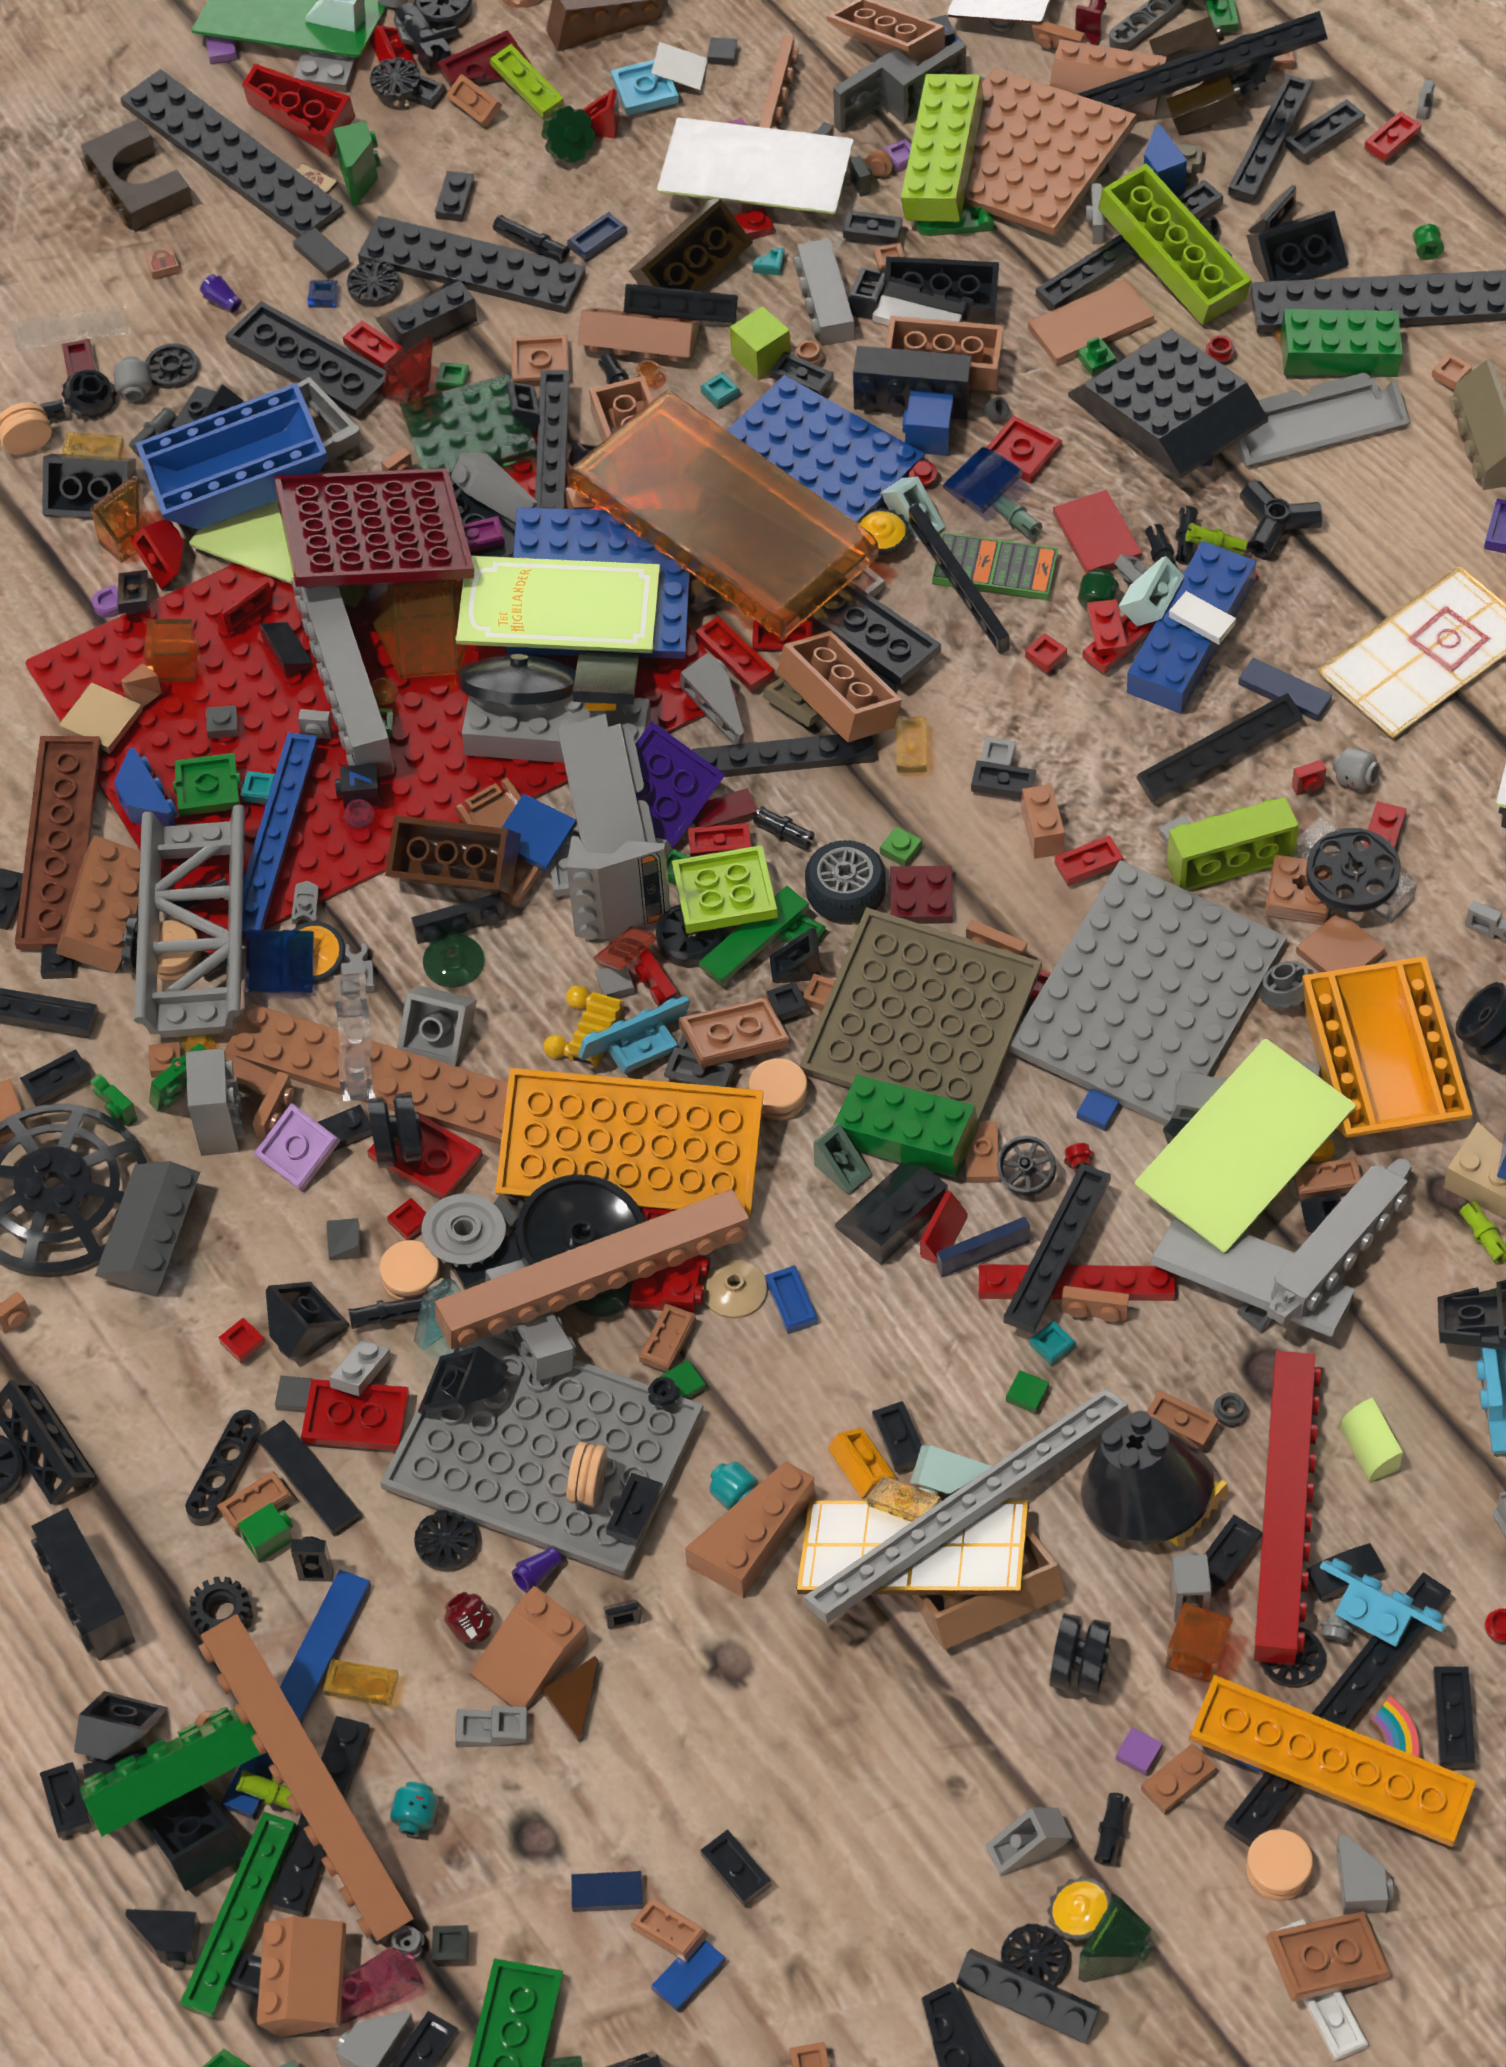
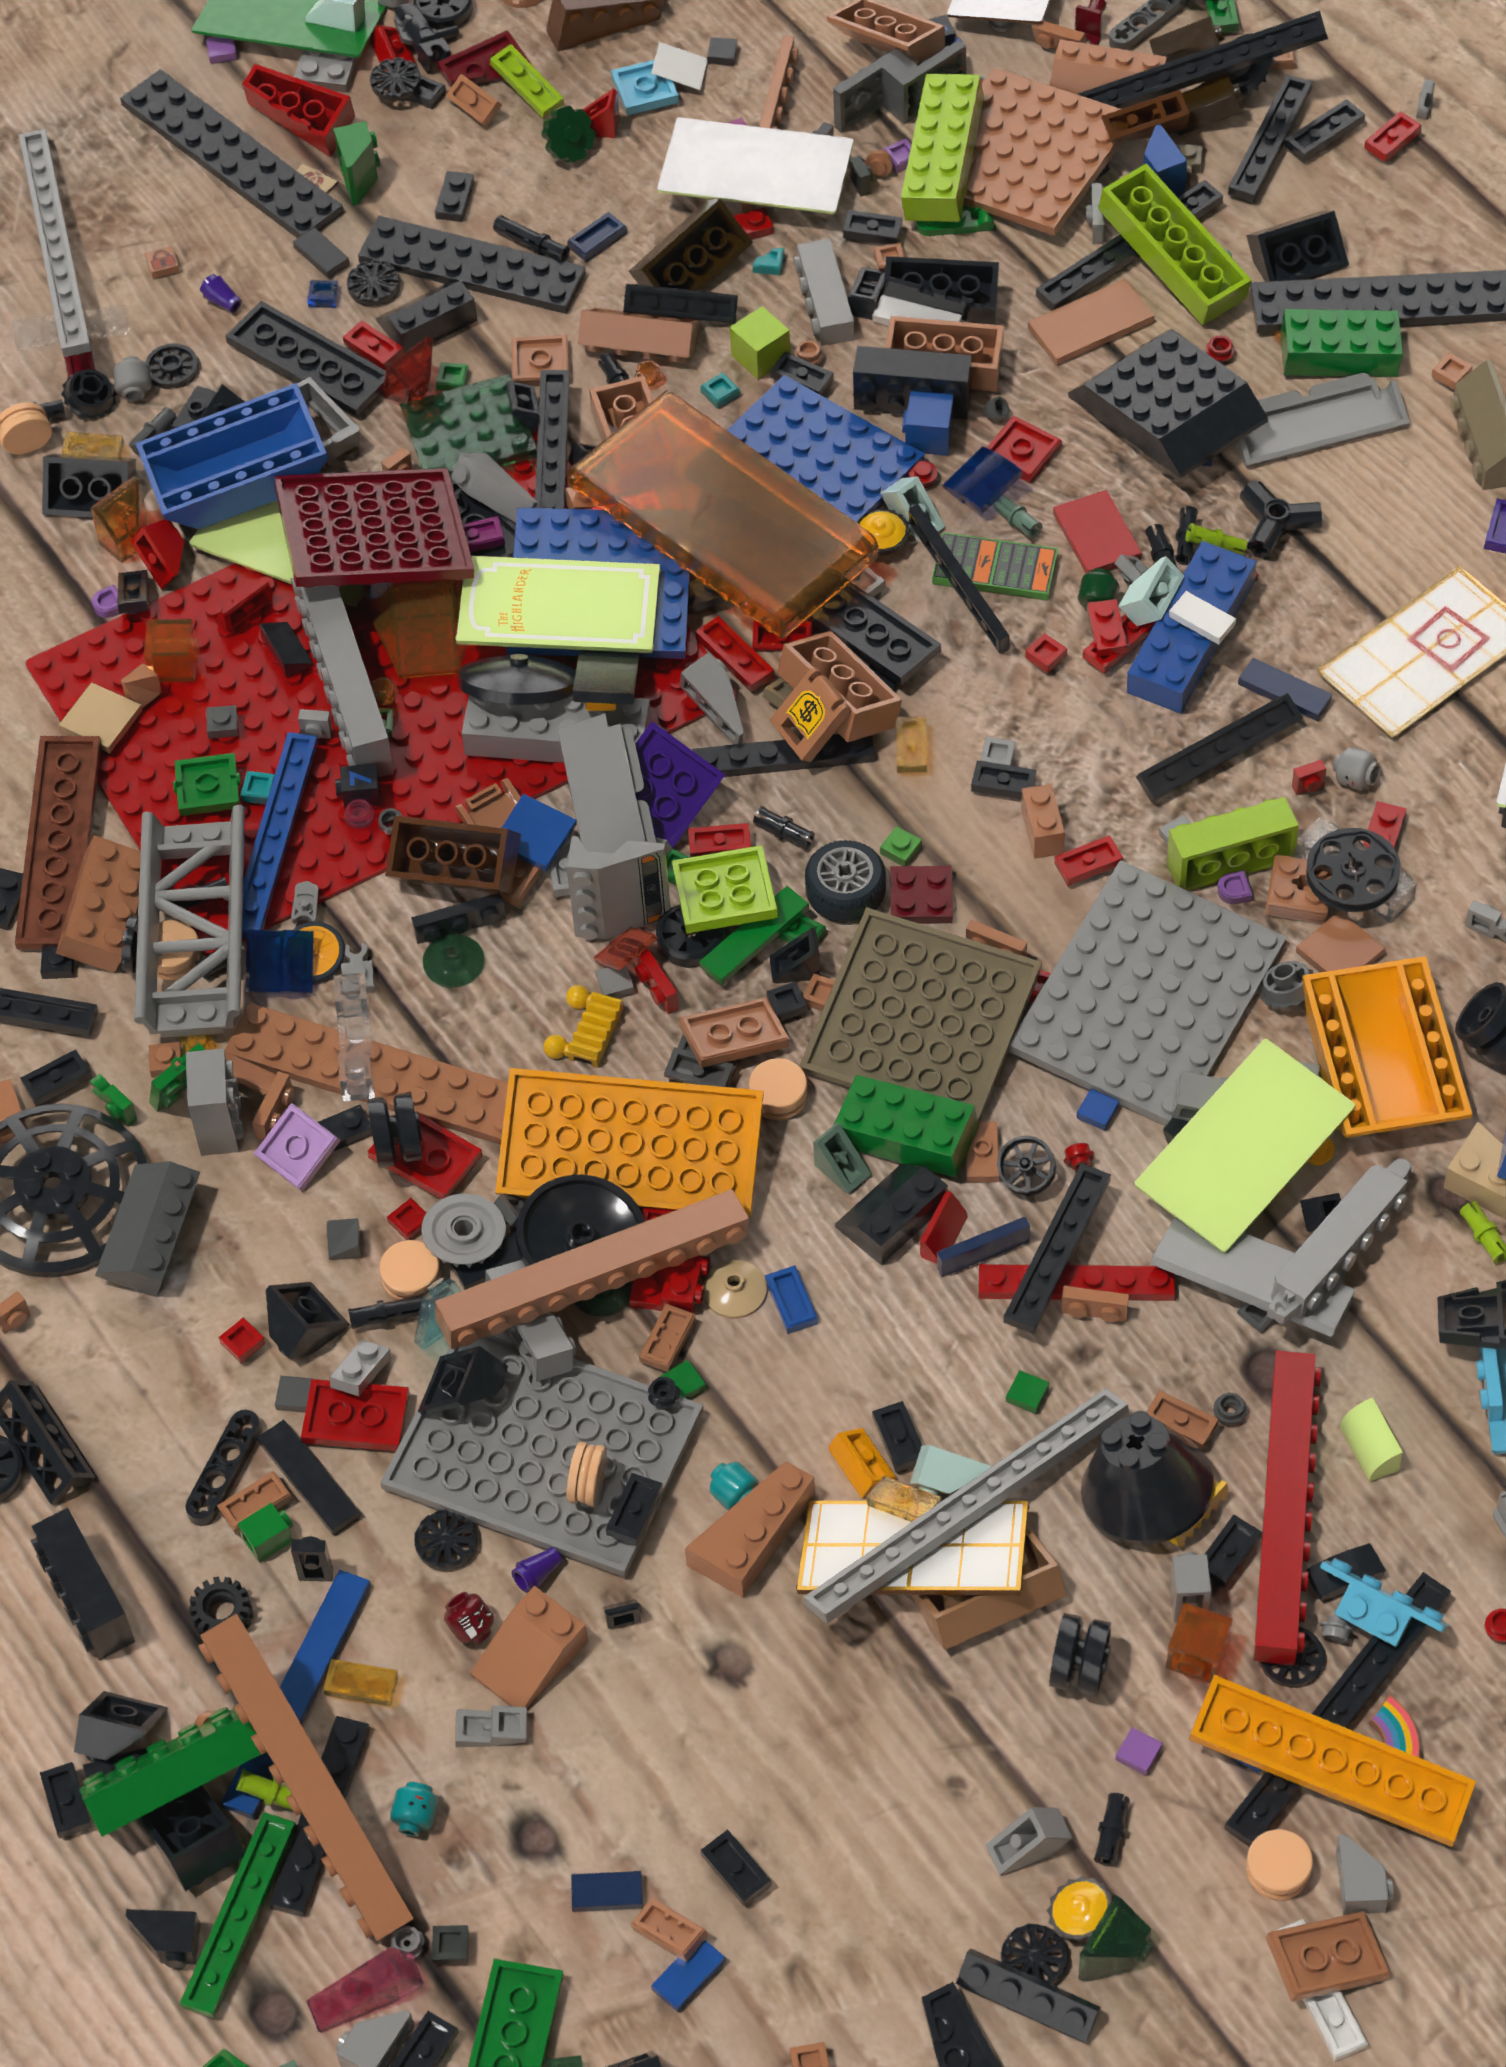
(55, 243): none -> light grey plate
(136, 203): dark brown arch -> none
(140, 792): blue slope -> none
(247, 1974): black tile -> none
(301, 1975): nougat slope -> none
(387, 818): none -> dark grey hinge
(436, 1024): light grey slope -> none
(572, 1696): reddish brown tile -> none
(637, 1039): medium azure bracket -> none
(727, 809): dark red tile -> none
(812, 712): none -> nougat container
(1052, 1343): teal tile -> none
(1096, 356): green tile -> none
(1140, 119): none -> reddish brown slope
(1178, 1778): nougat plate -> none
(1211, 225): black hinge -> none
(1234, 888): none -> medium lavender tile
(1276, 211): black slope -> none
(1326, 1178): nougat plate -> none
(1428, 241): green wheel -> none
(1453, 1717): black plate -> none

